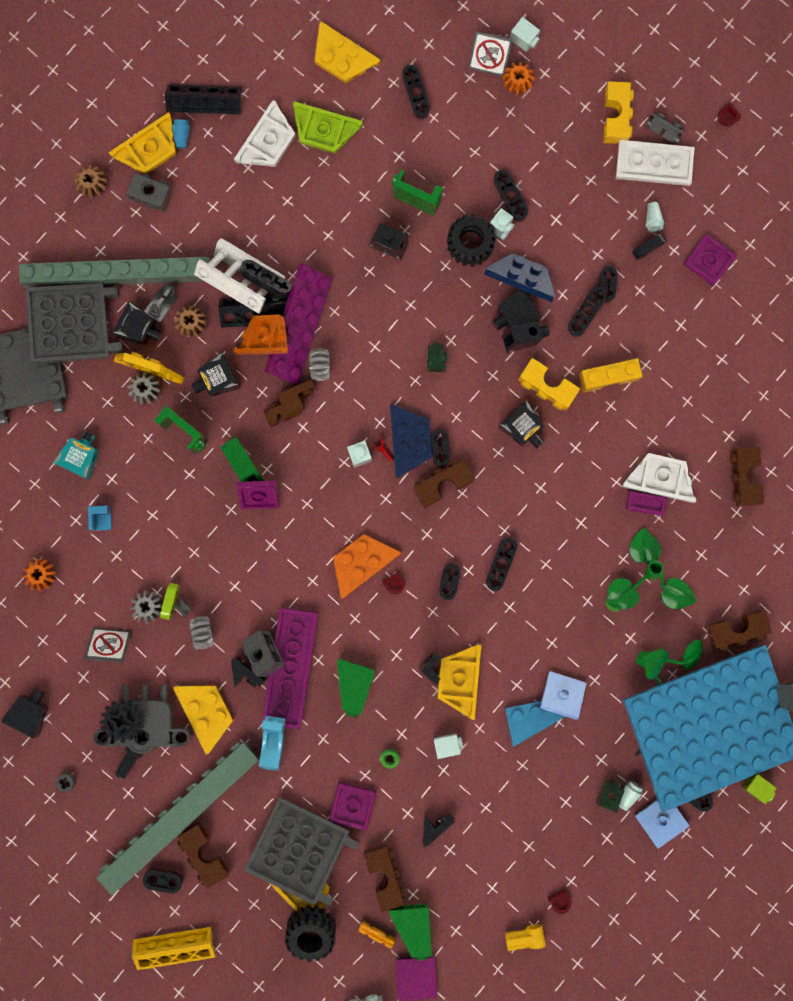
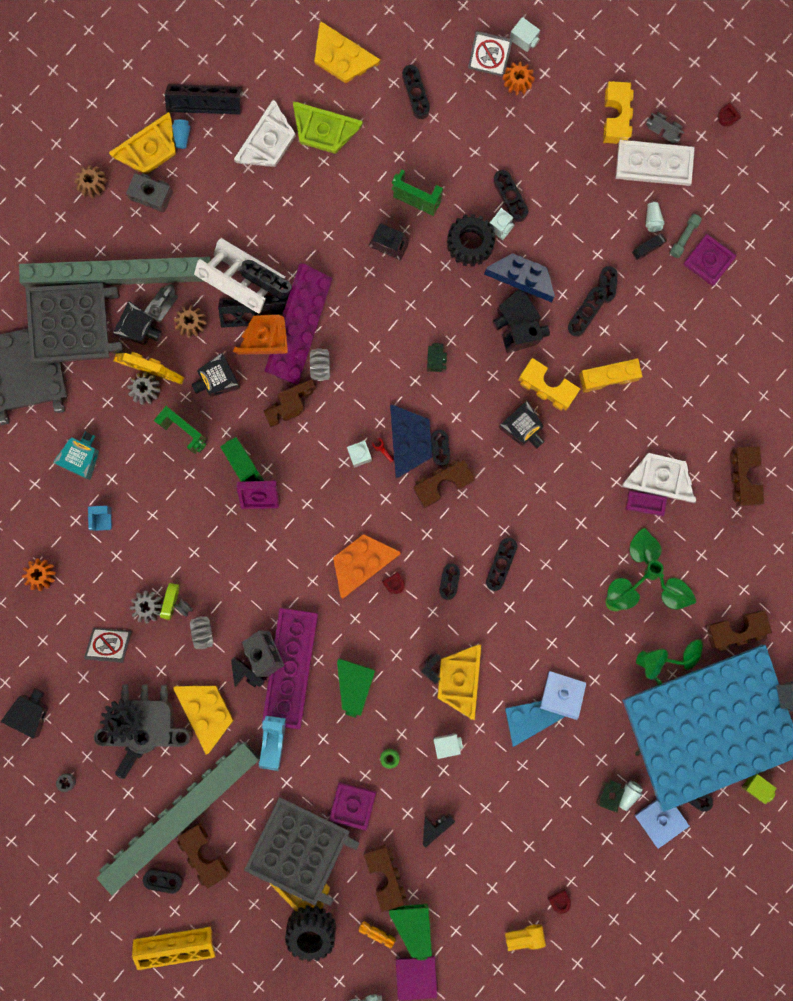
(678, 248): none -> sand green bar

